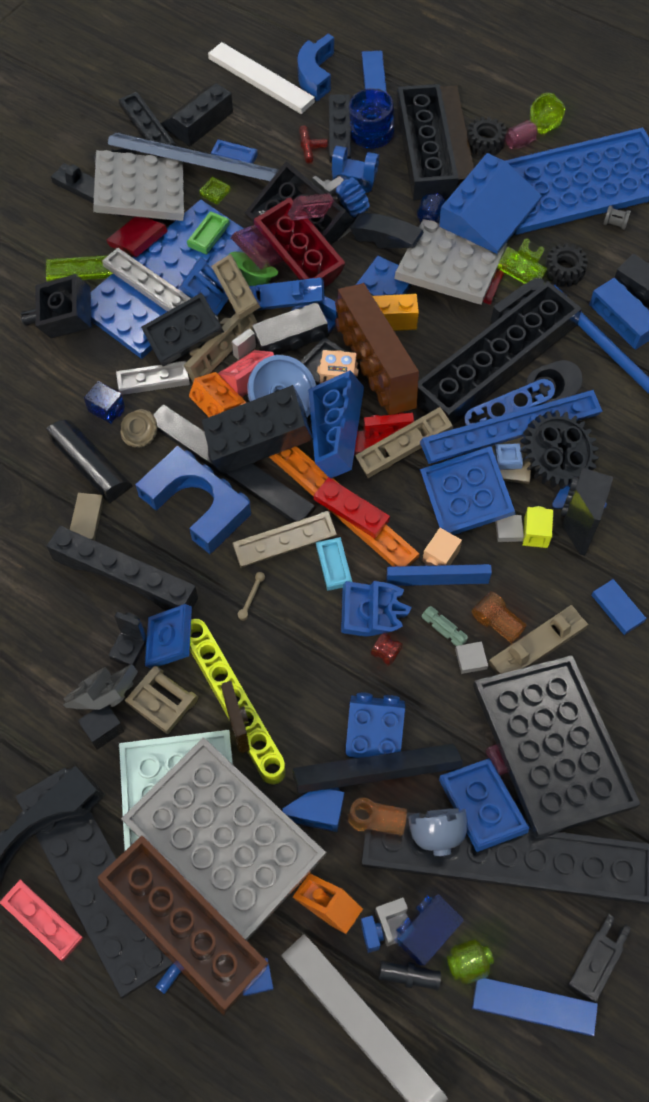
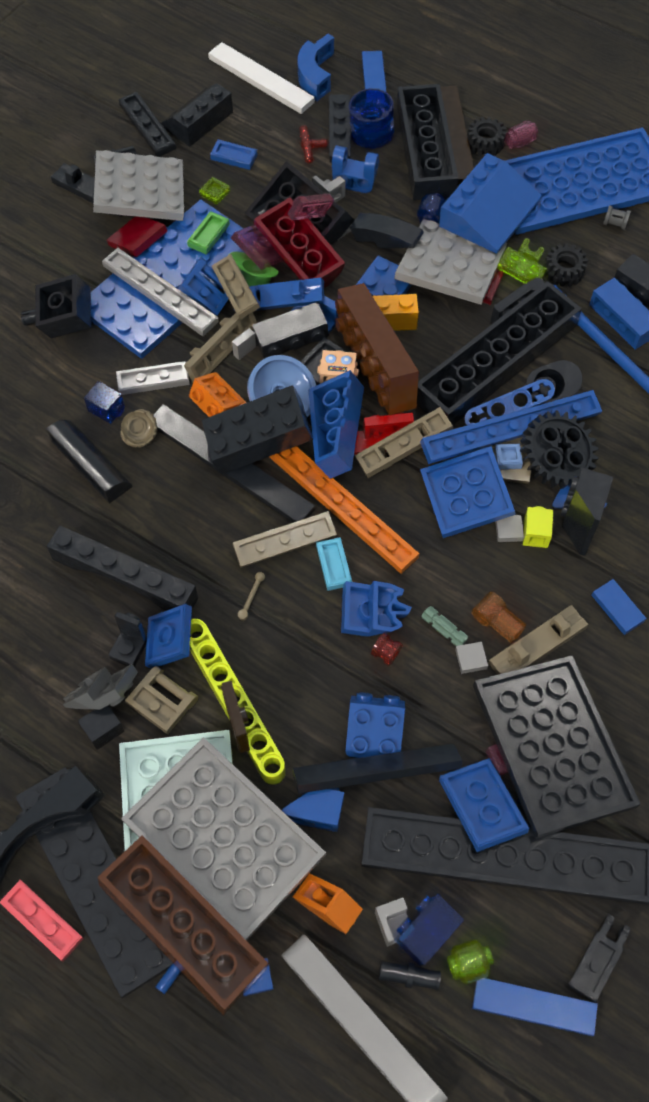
(84, 267): clear neon green tile -> none
(87, 514): dark tan tile -> none
(182, 329): black tile -> none
(182, 471): blue arch -> none
(192, 156): sand blue tile -> none
(239, 372): coral slope -> none
(351, 507): red plate -> none
(352, 197): blue gear -> none
(372, 933): blue plate -> none
(381, 817): clear orange piece -> none
(438, 575): blue tile -> none
(439, 830): sand blue cylinder -> none
(441, 549): light nougat brick -> none
(547, 112): clear neon green hair -> none

